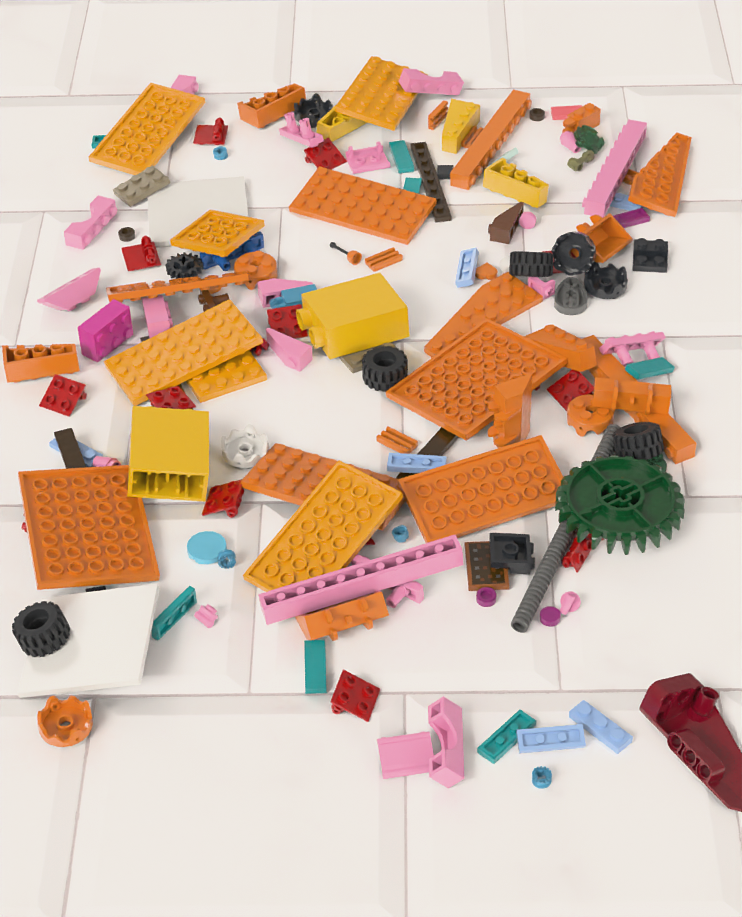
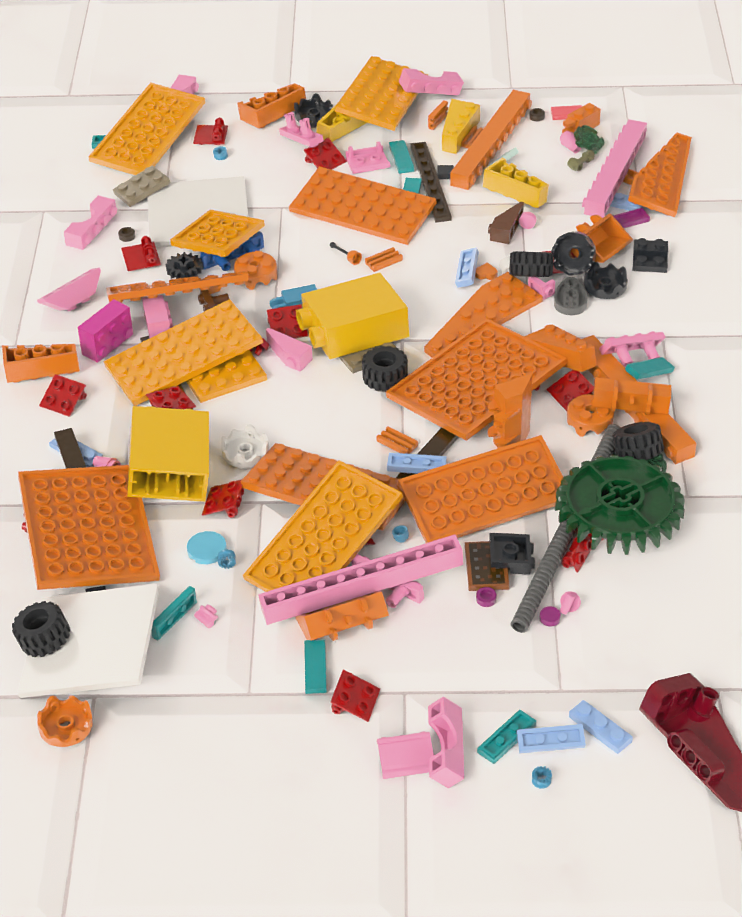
(272, 288): bright pink slope -> none

